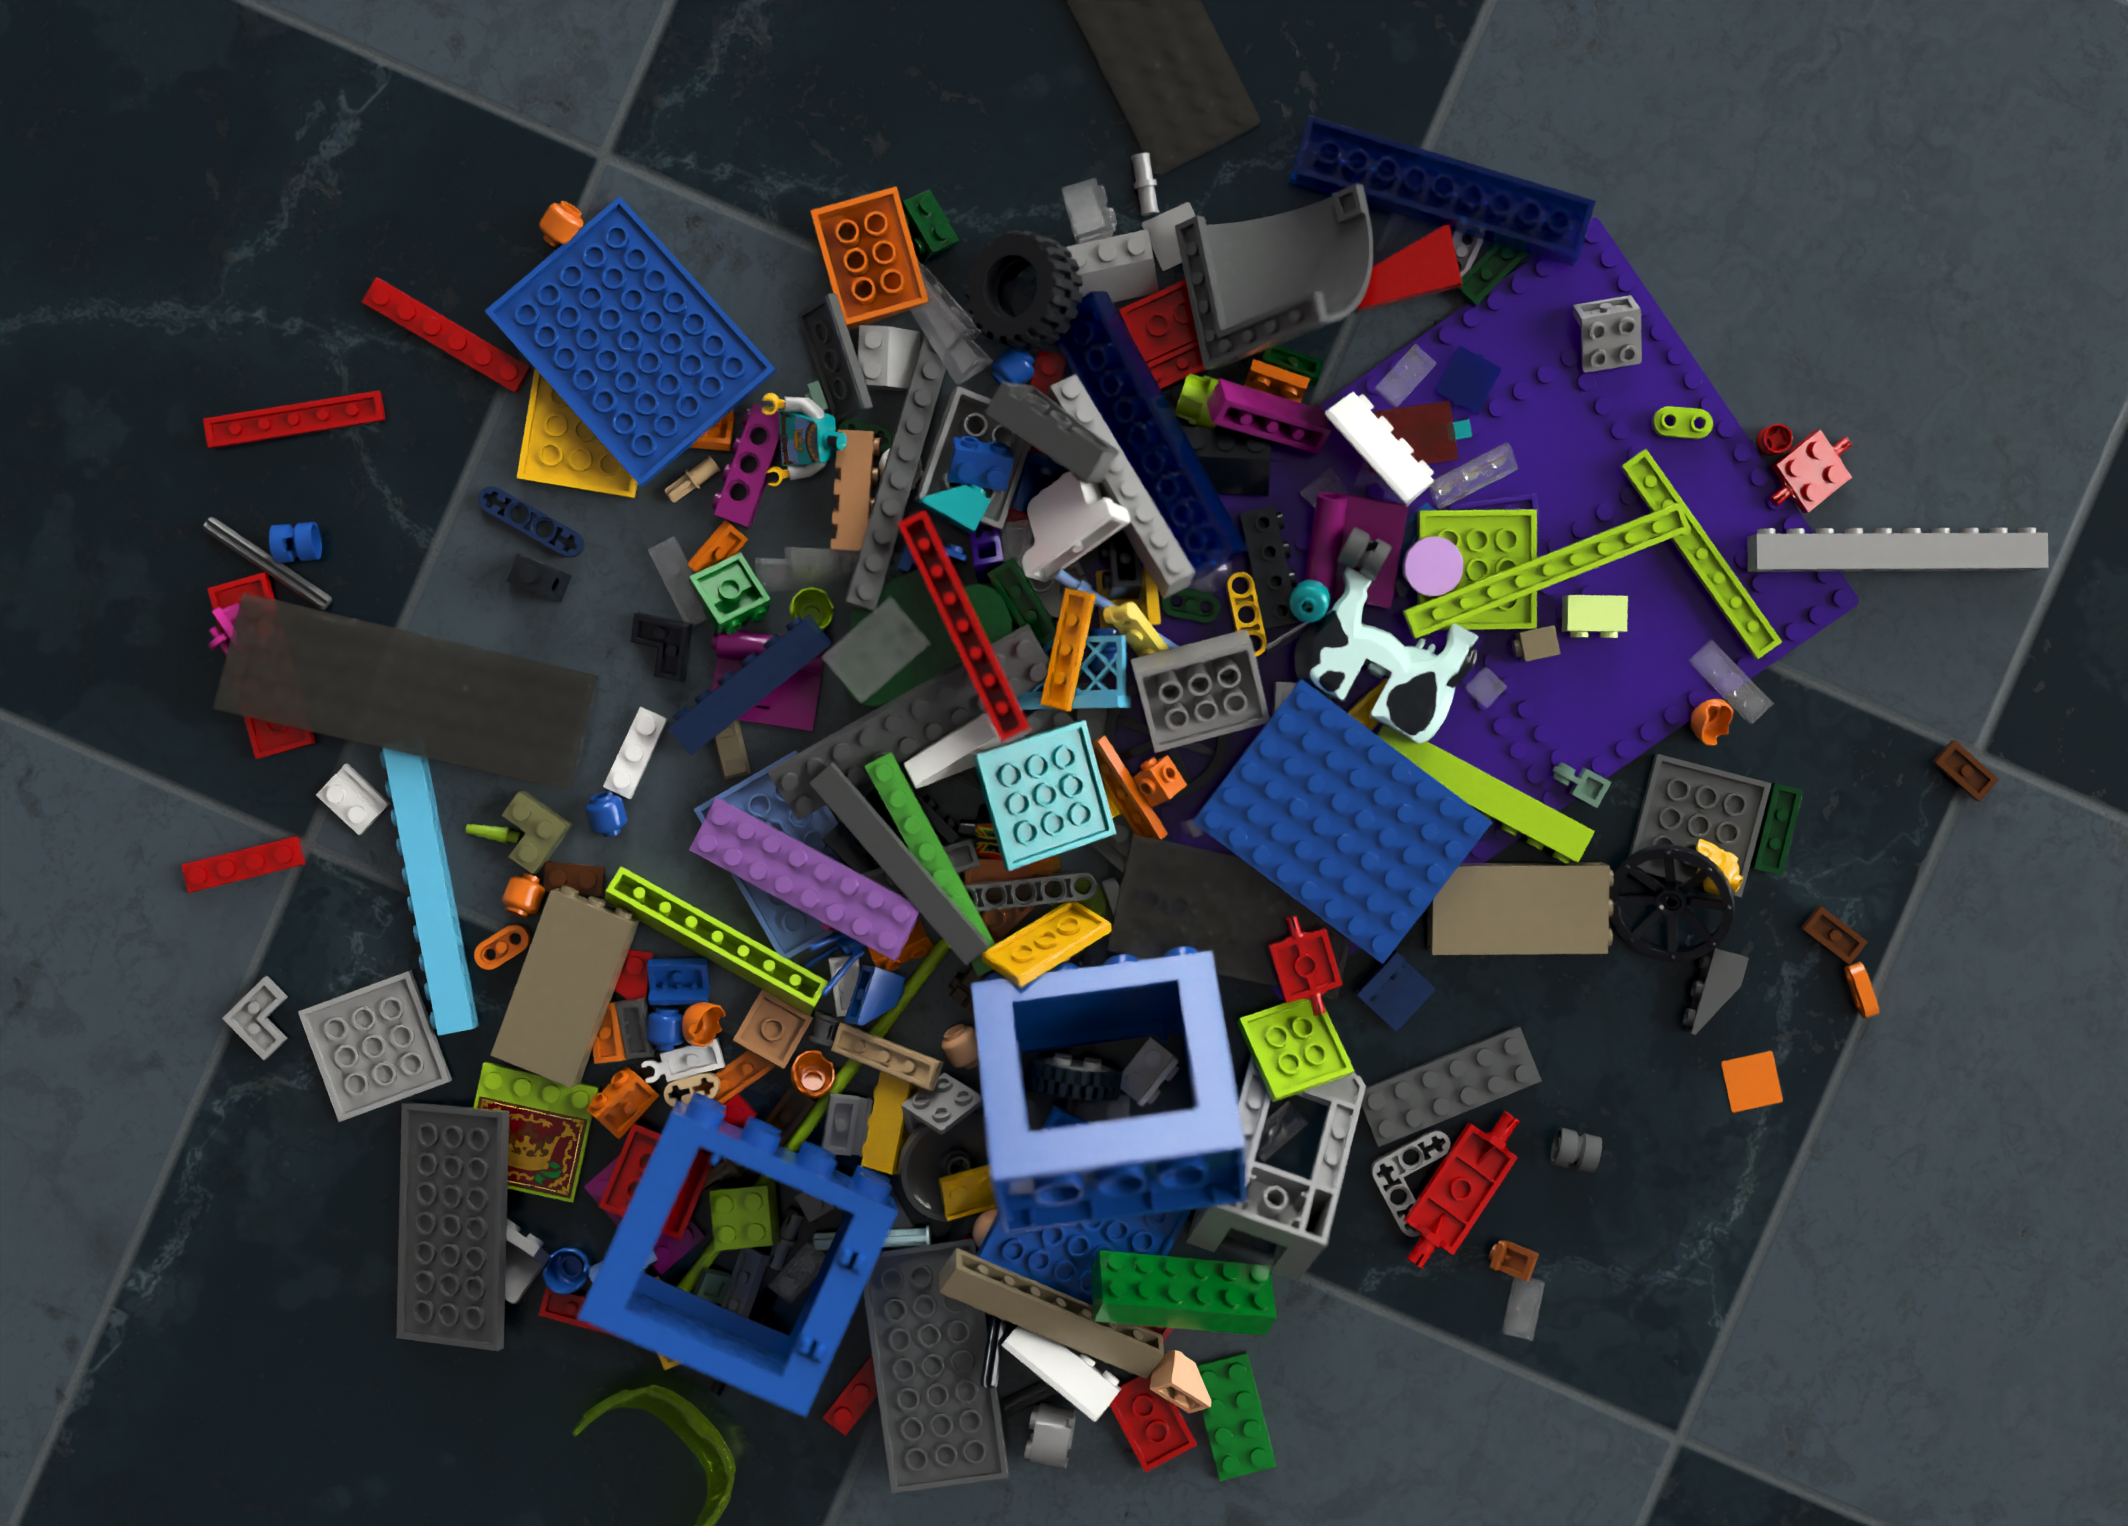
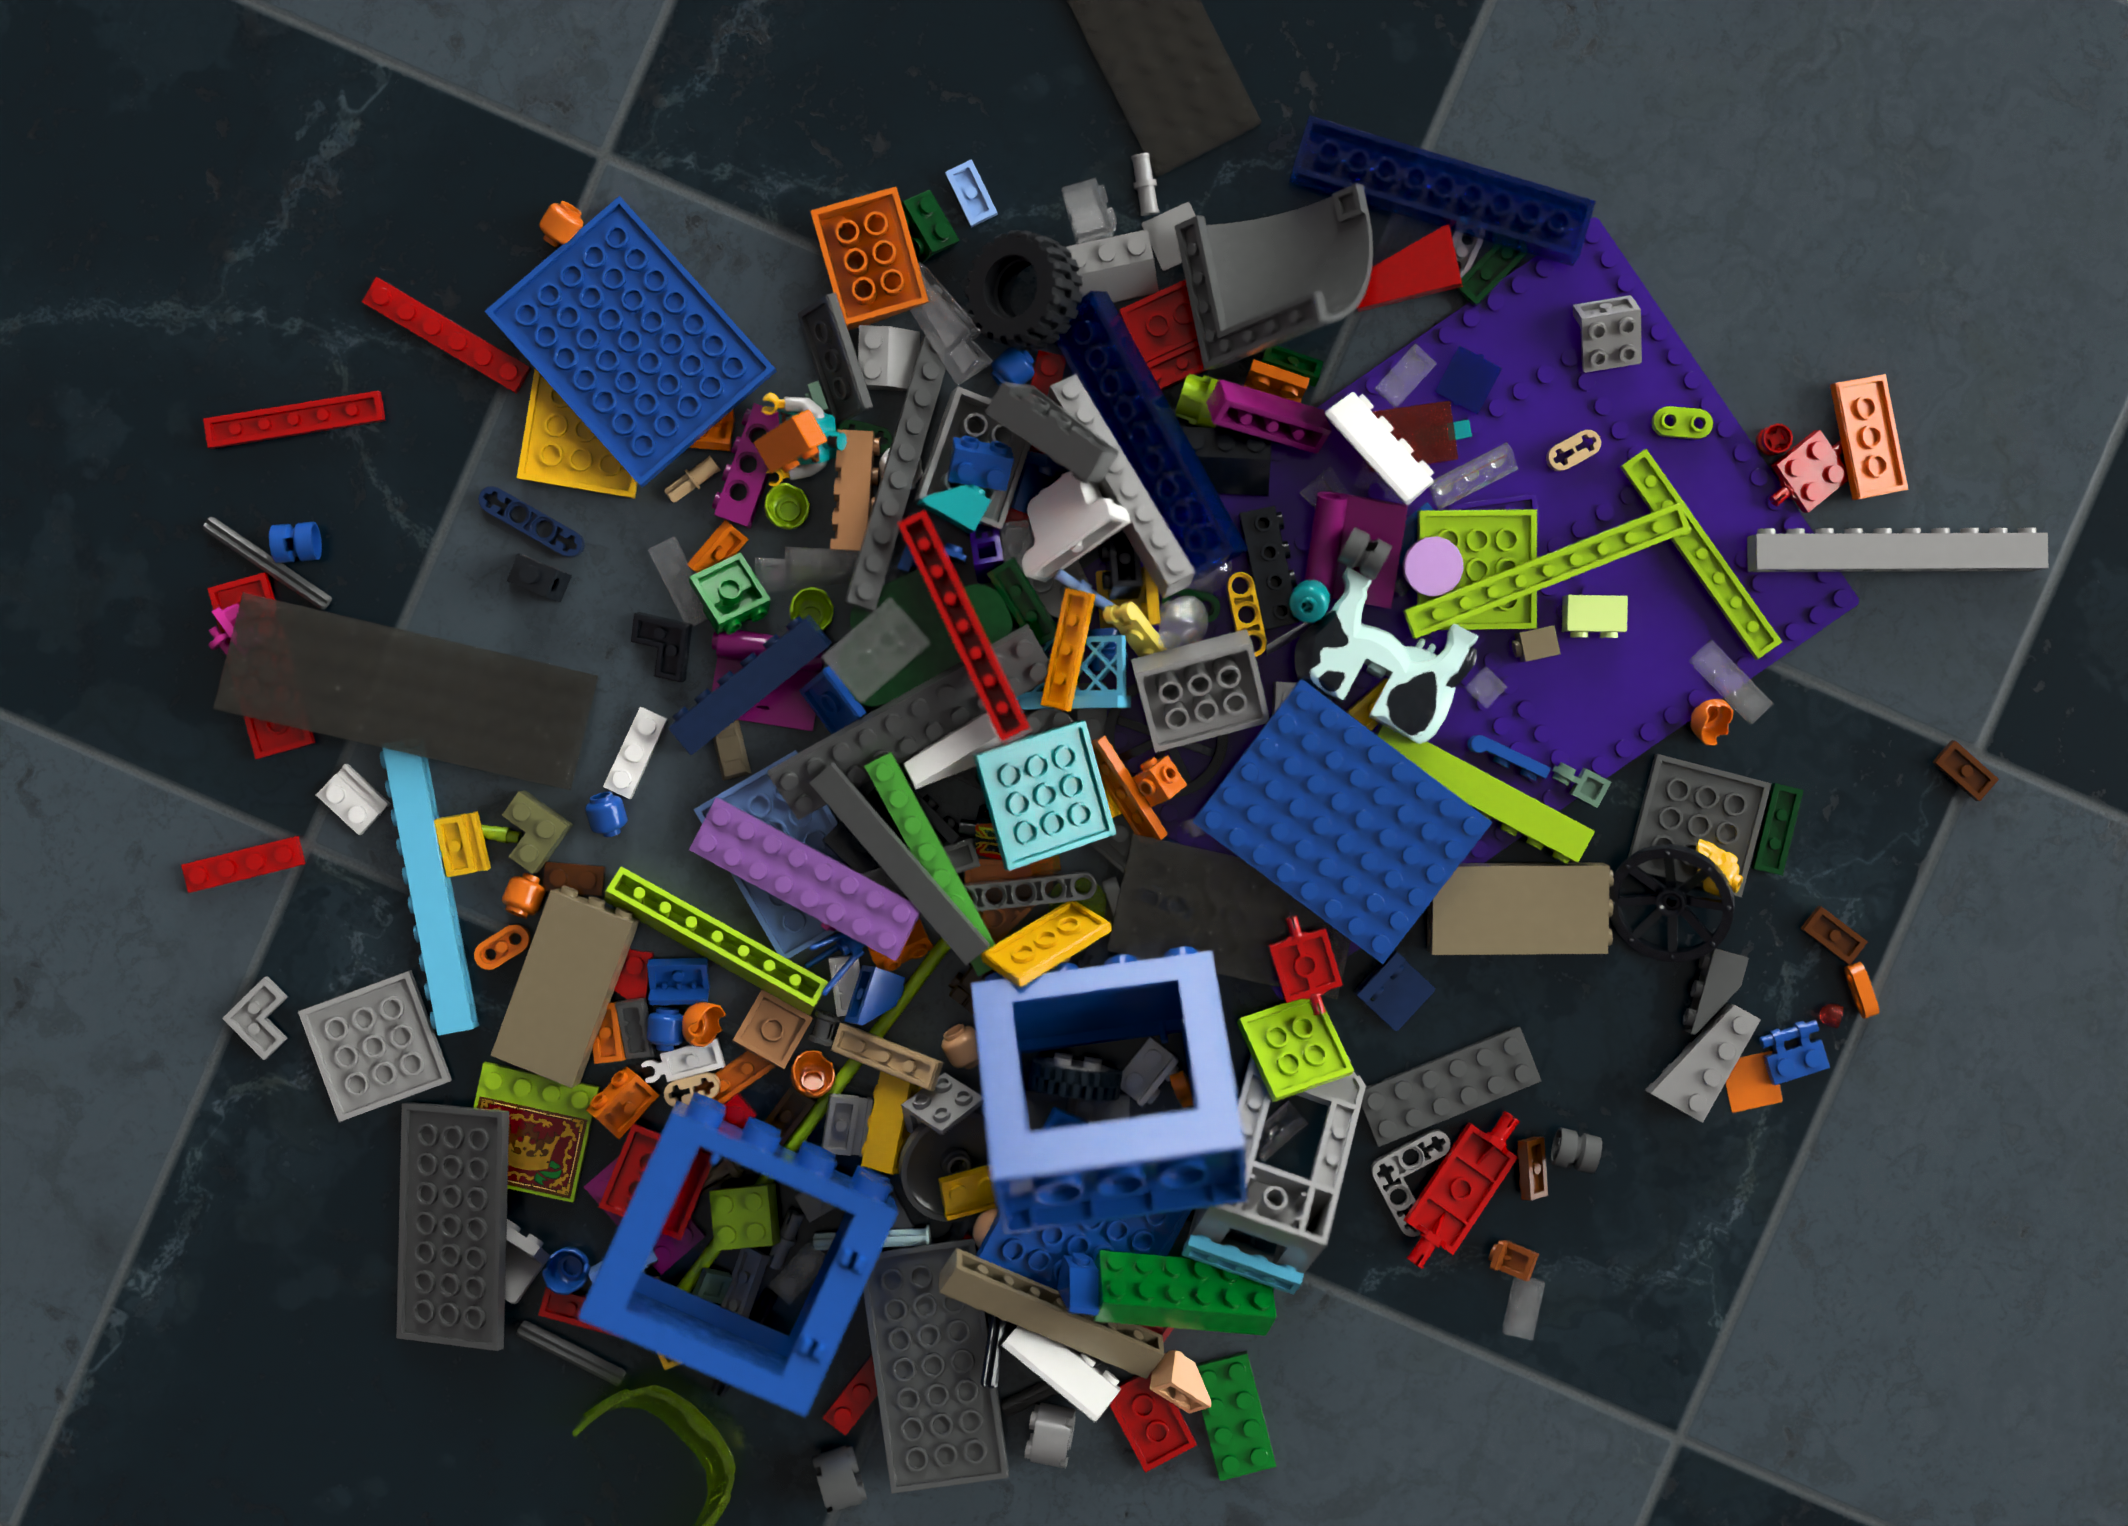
(462, 844): none -> yellow plate
(571, 1353): none -> dark grey axle
(786, 506): none -> lime hair
(790, 441): none -> orange brick
(831, 700): none -> blue plate
(837, 1479): none -> dark grey brick
(971, 193): none -> light blue plate
(1079, 1284): none -> blue slope
(1181, 1088): none -> orange beam
(1182, 622): none -> clear dish
(1249, 1266): none -> medium azure plate
(1505, 757): none -> blue plate
(1532, 1168): none -> reddish brown plate
(1577, 456): none -> tan beam
(1706, 1063): none -> light grey wedge
(1796, 1060): none -> blue plate
(1831, 1015): none -> clear red hinge
(1869, 437): none -> plate

